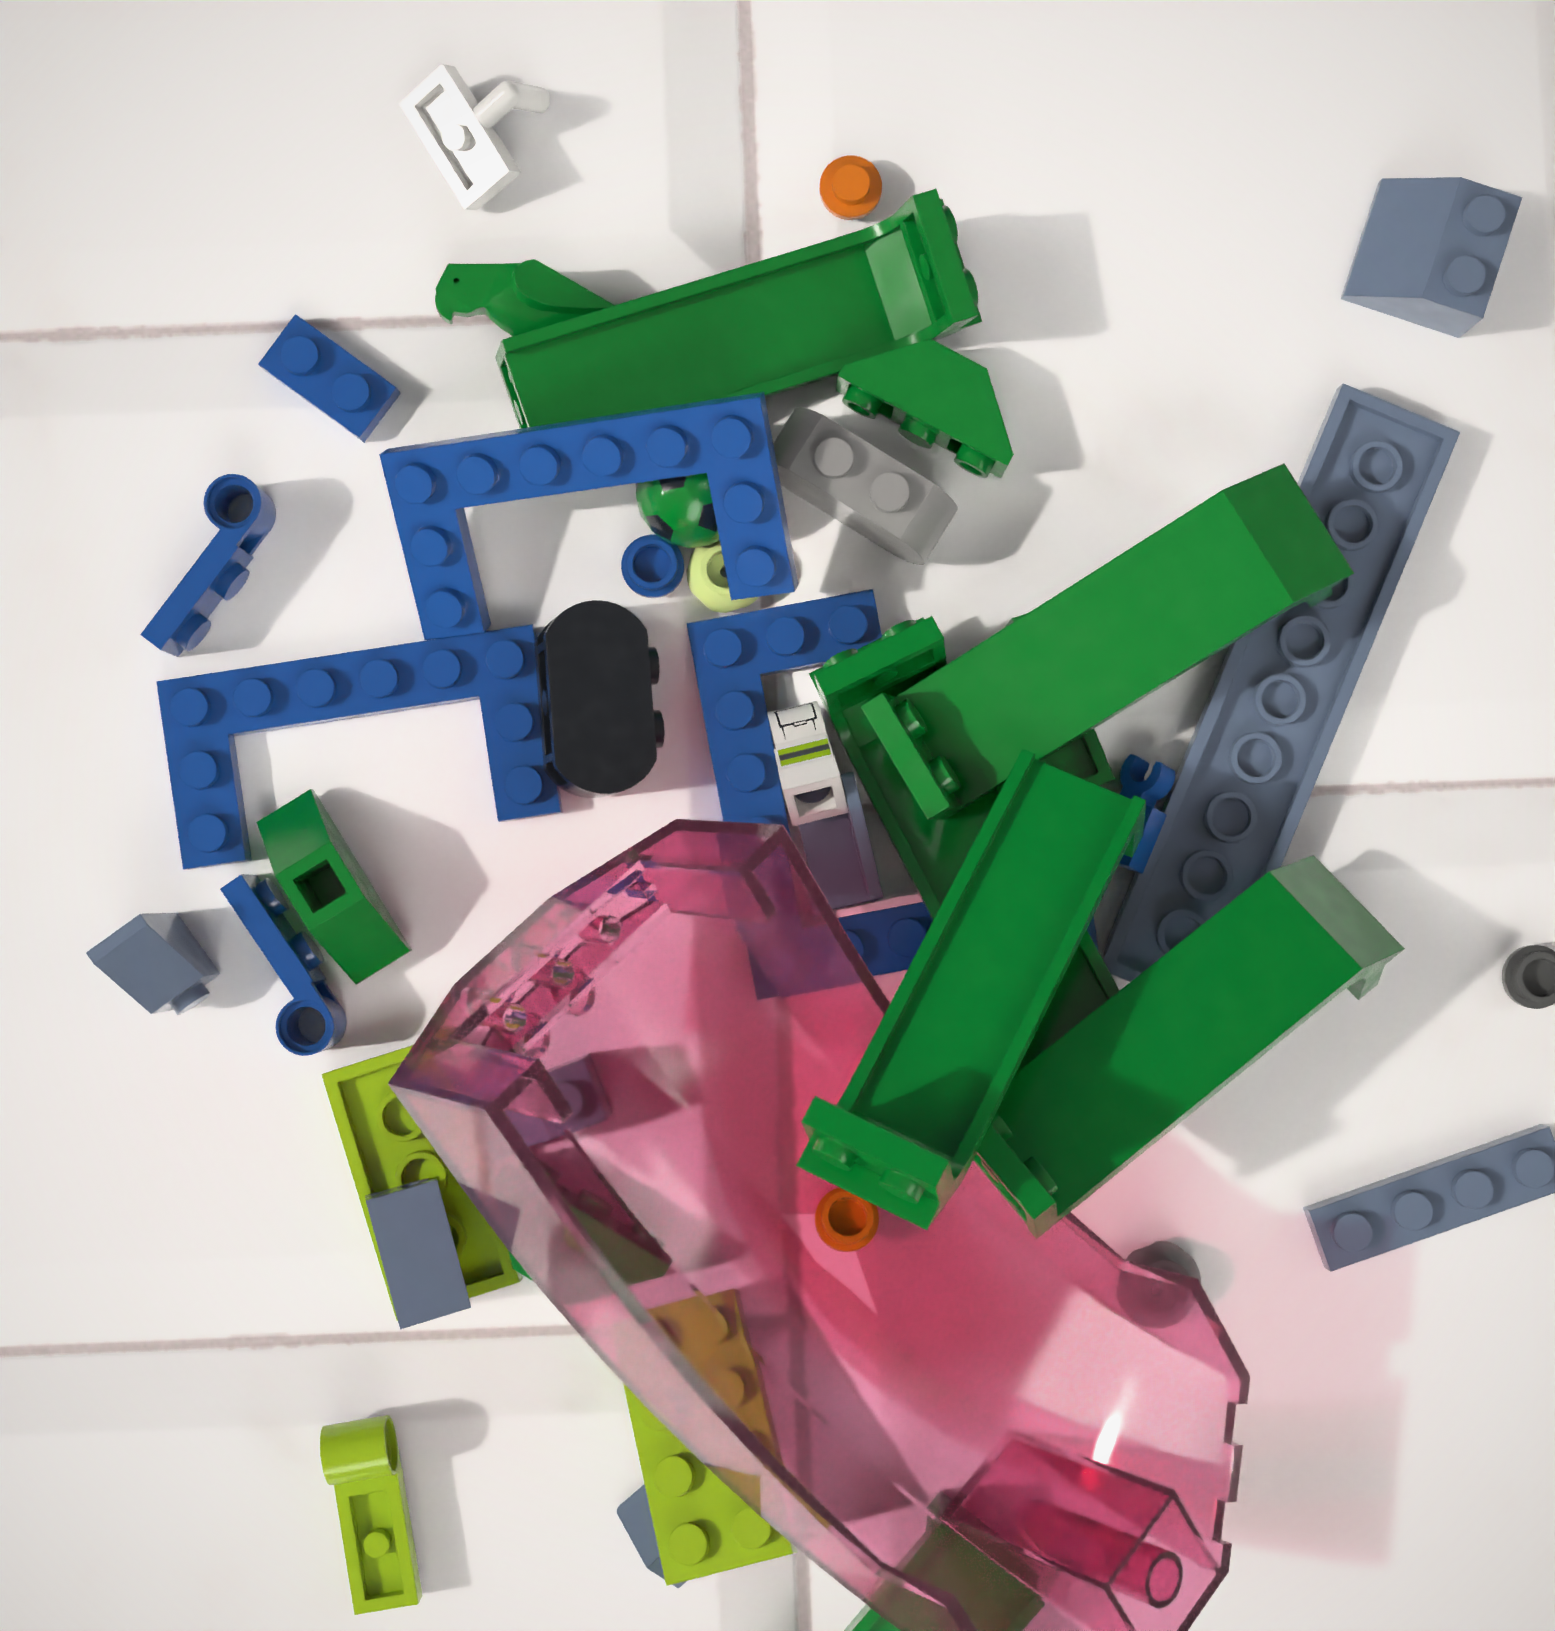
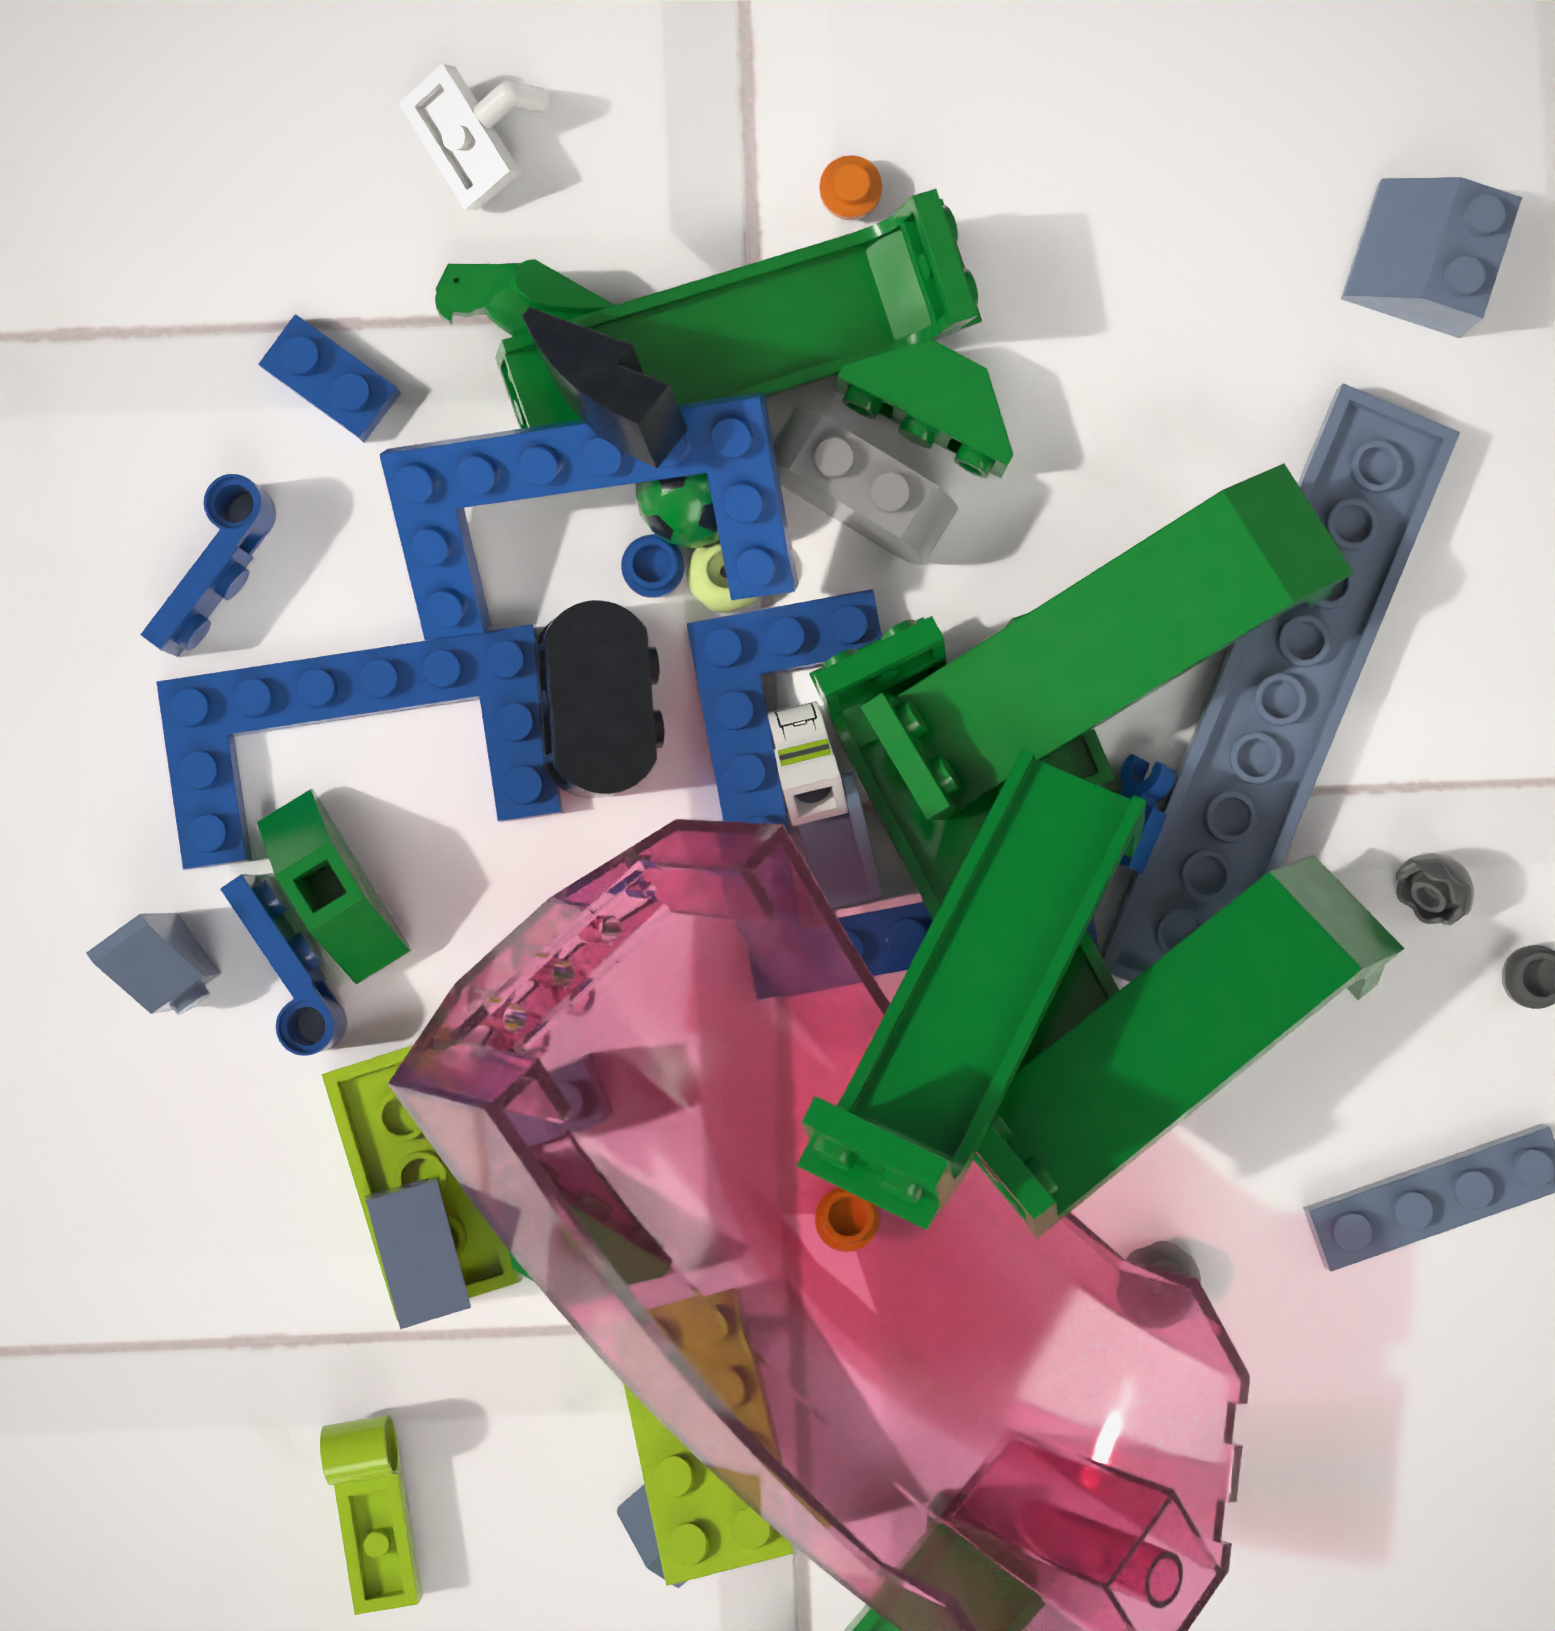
(608, 387): none -> black slope
(1435, 888): none -> dark grey plate

